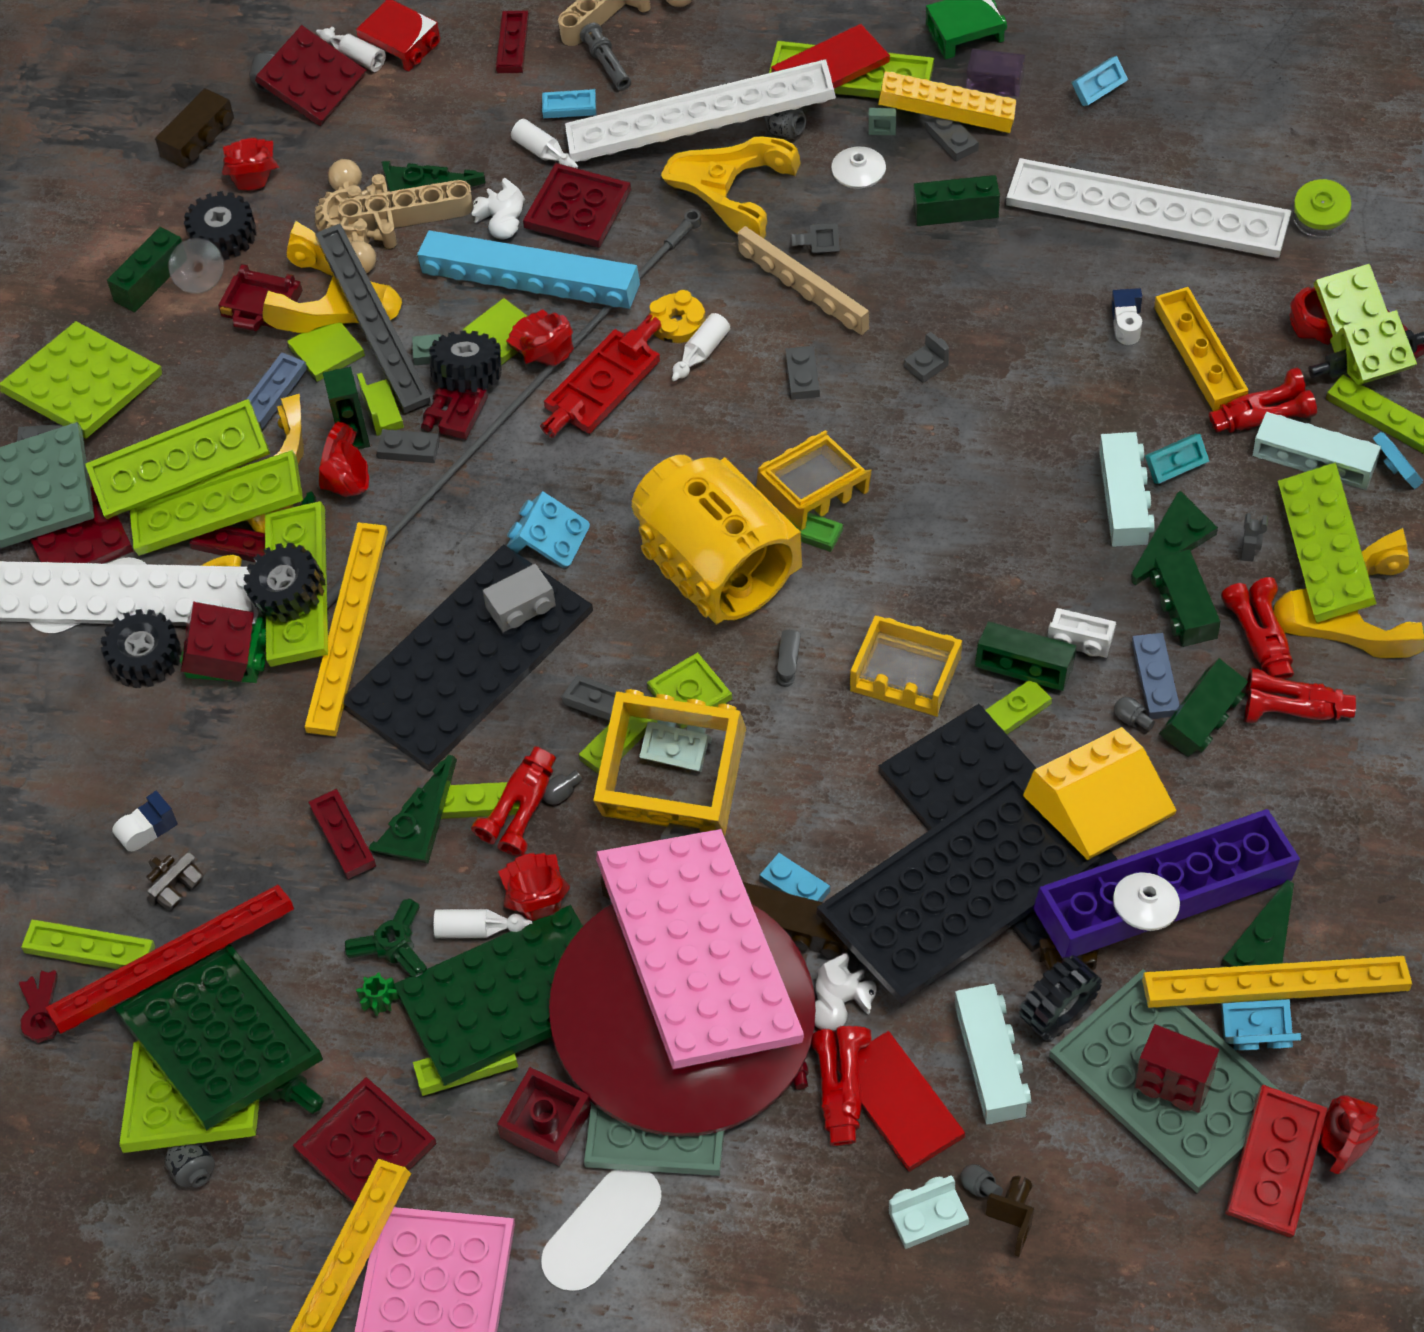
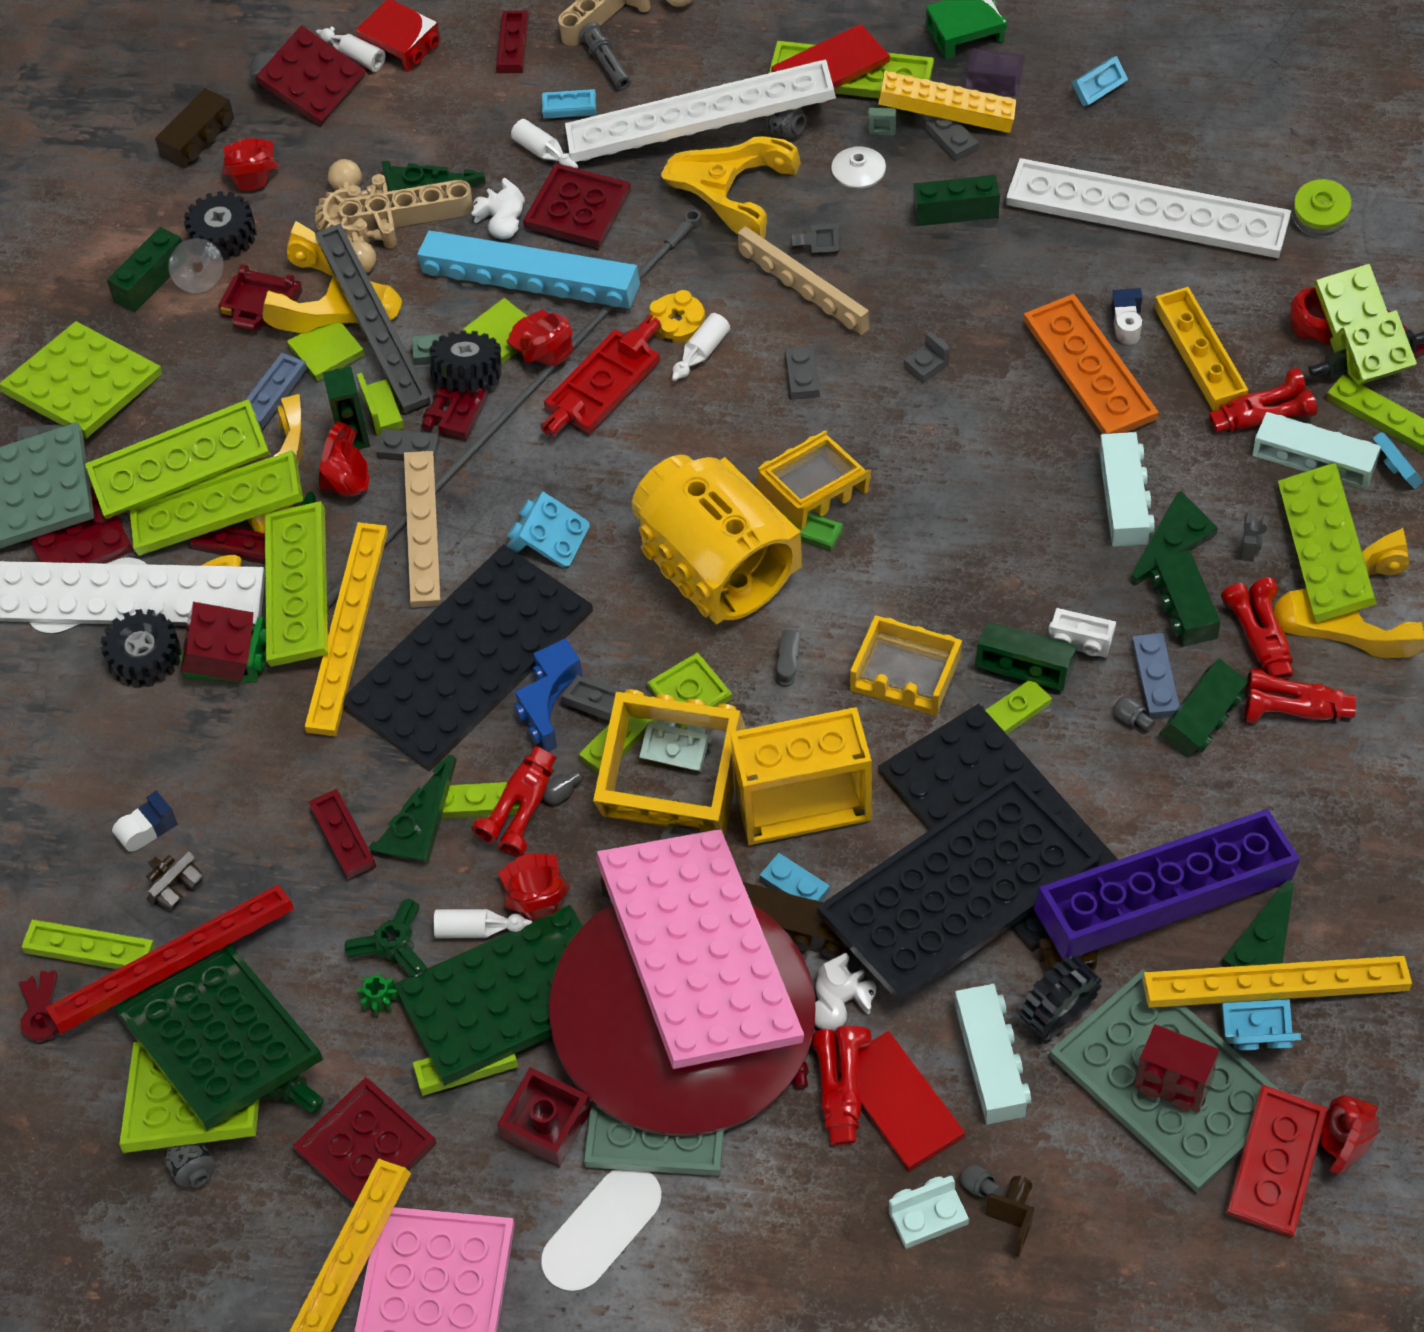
(284, 582): black wheel -> none
(422, 529): none -> tan plate
(519, 598): light grey brick -> none
(554, 672): none -> blue arch
(808, 775): none -> yellow window
(1090, 366): none -> orange plate
(1100, 793): yellow slope -> none
(1144, 911): white dish -> none
(1177, 458): teal plate -> none

